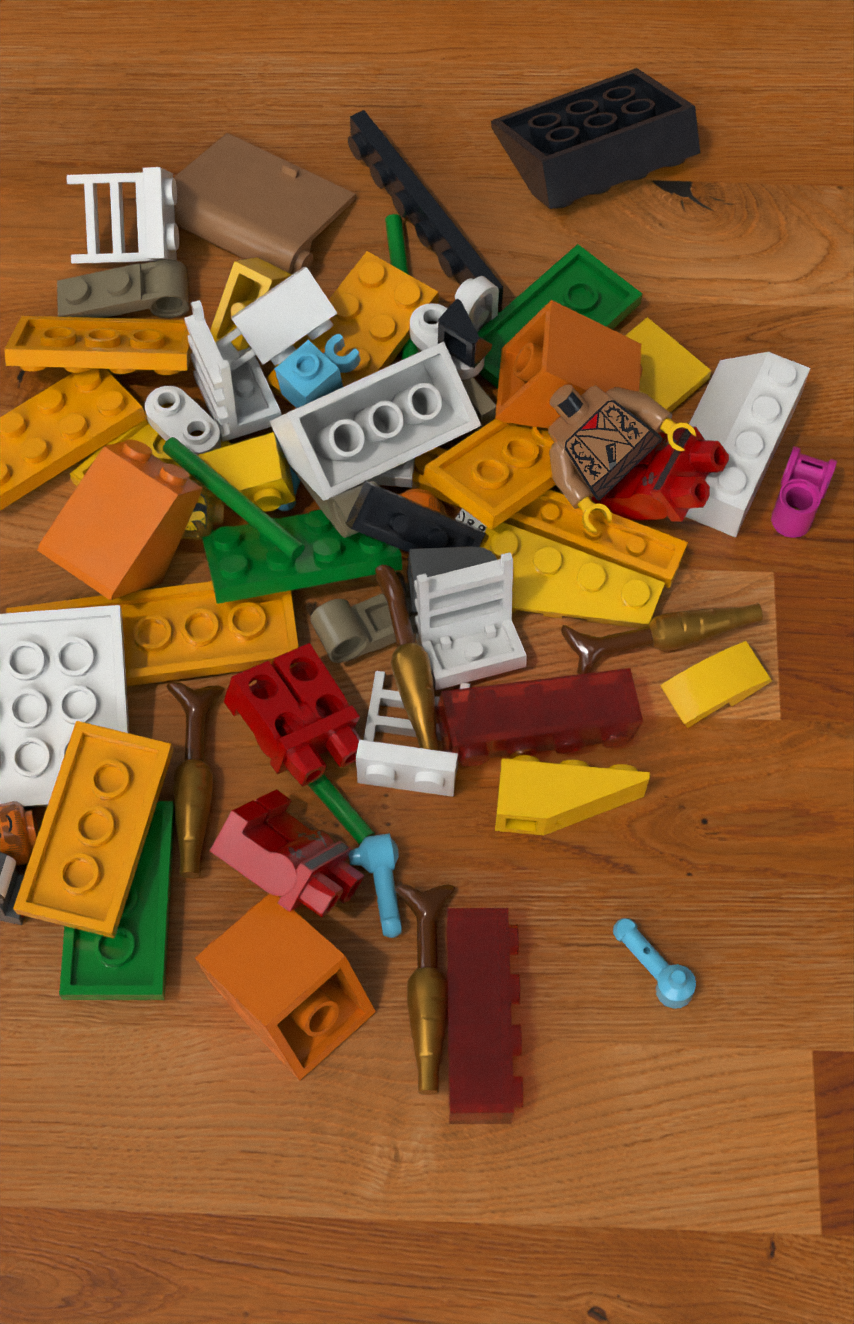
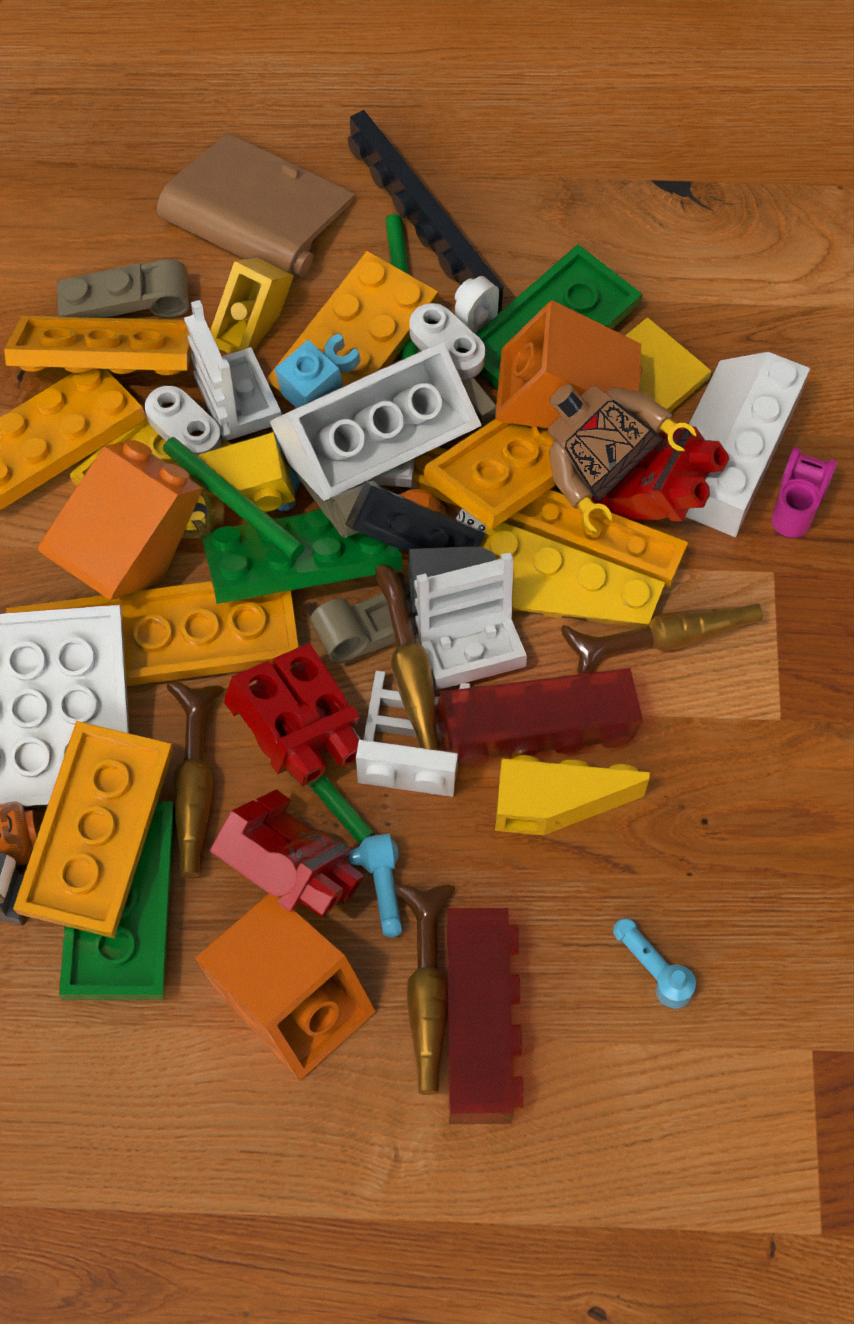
(155, 216): white plate -> none
(279, 321): white brick -> none
(461, 336): black slope -> none
(598, 137): black slope -> none
(715, 682): yellow slope -> none

